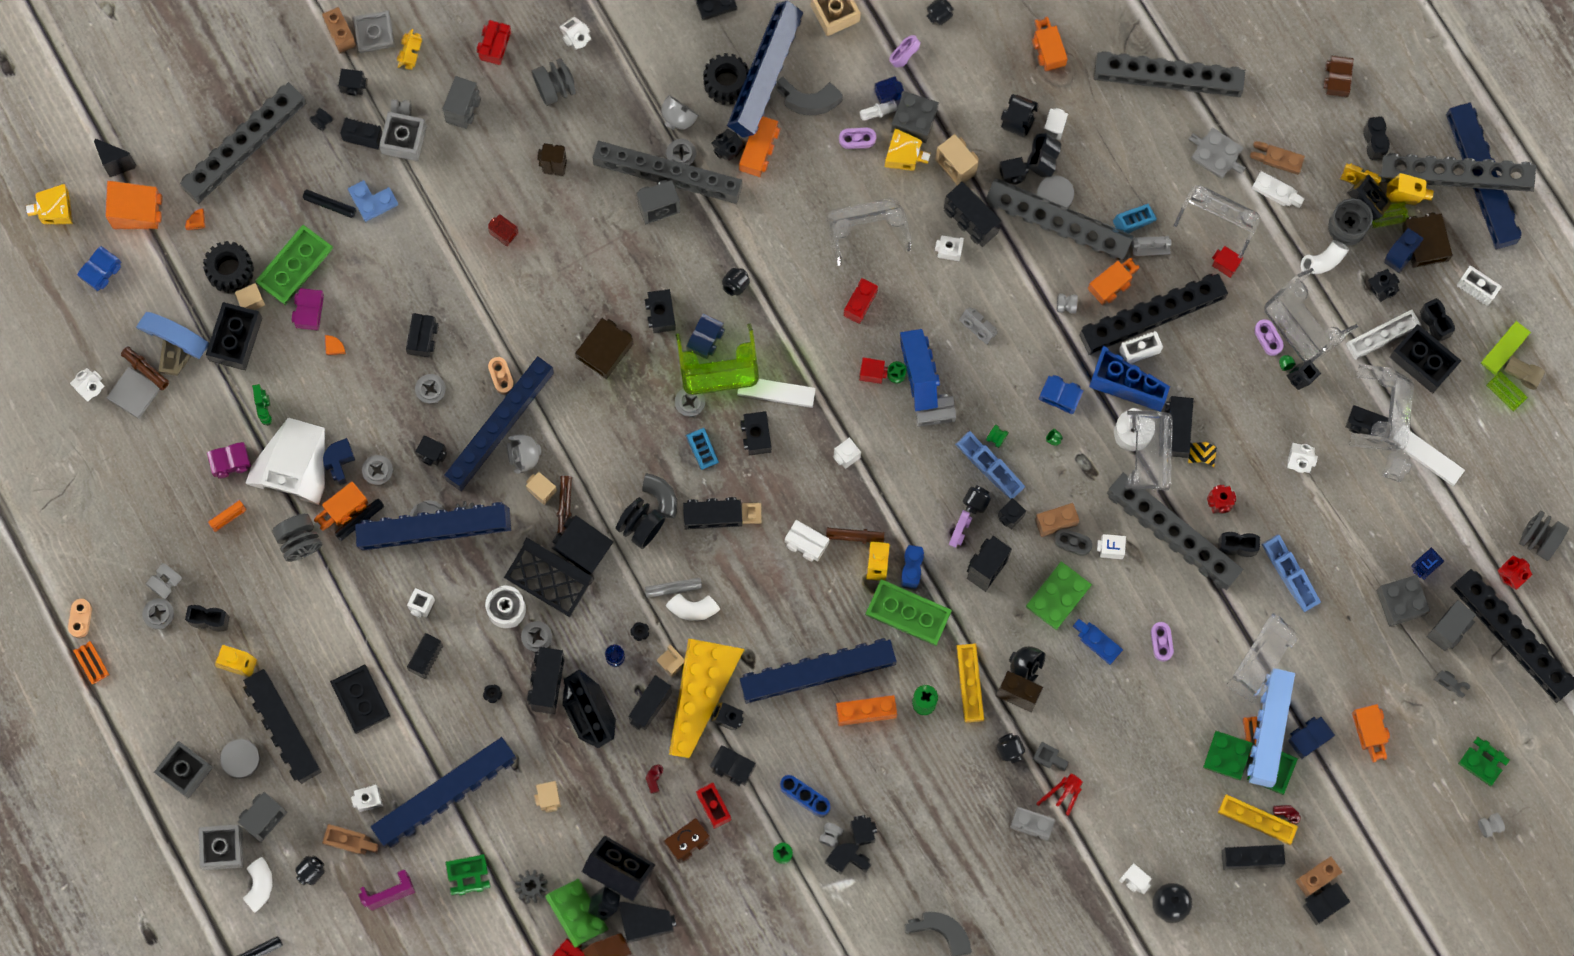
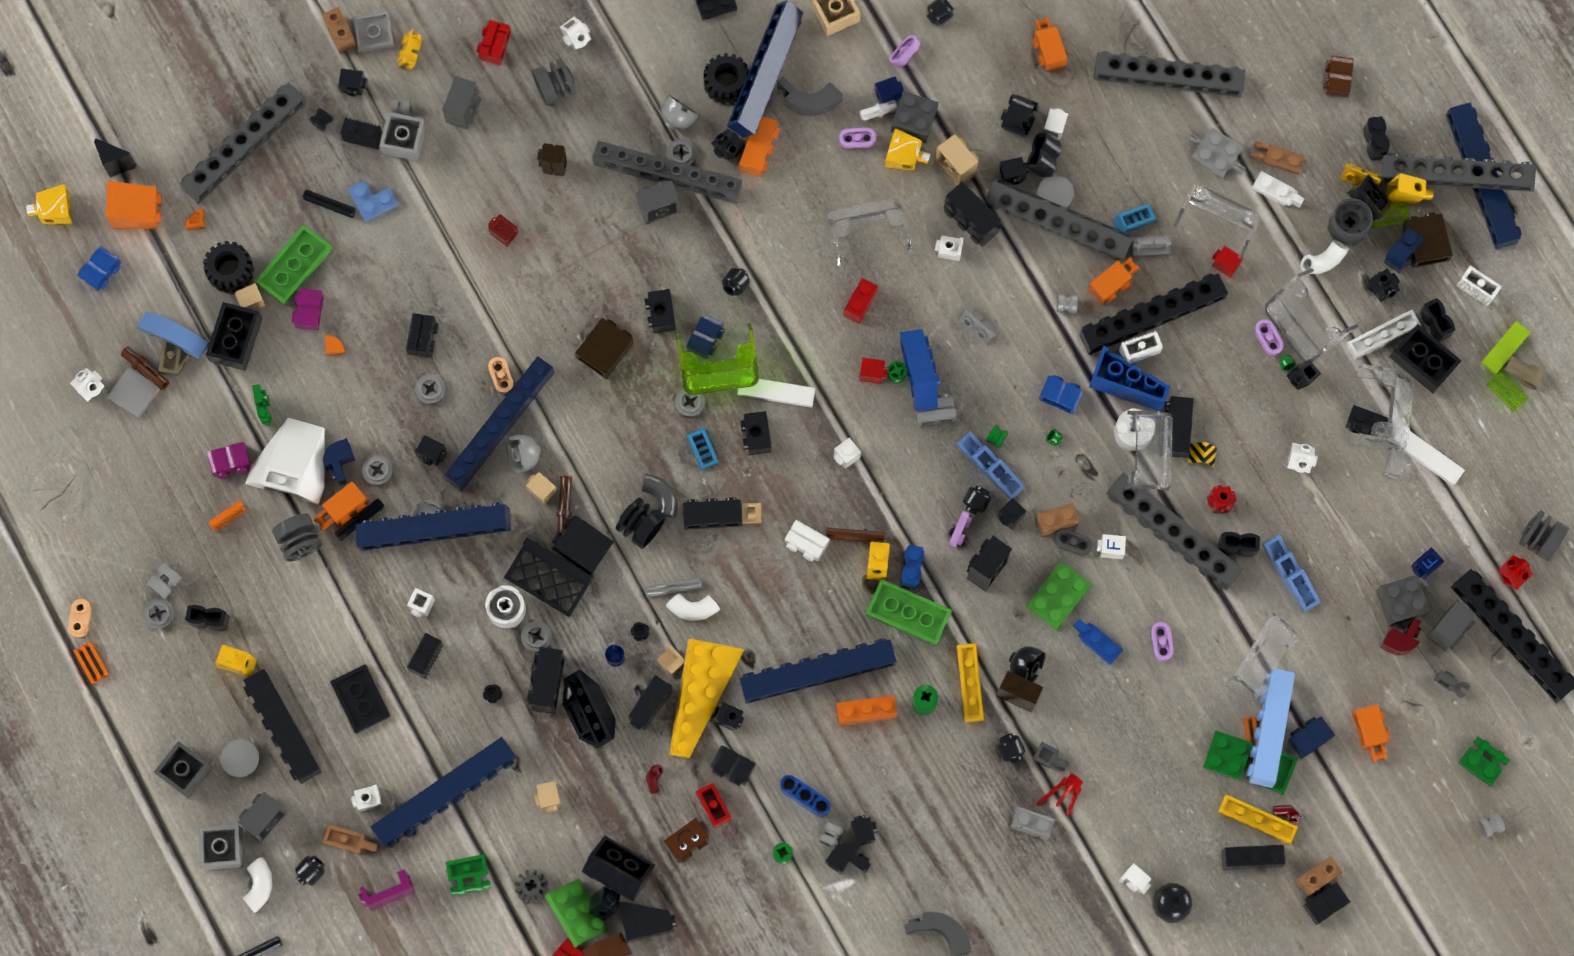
(1400, 643): none -> dark red brick

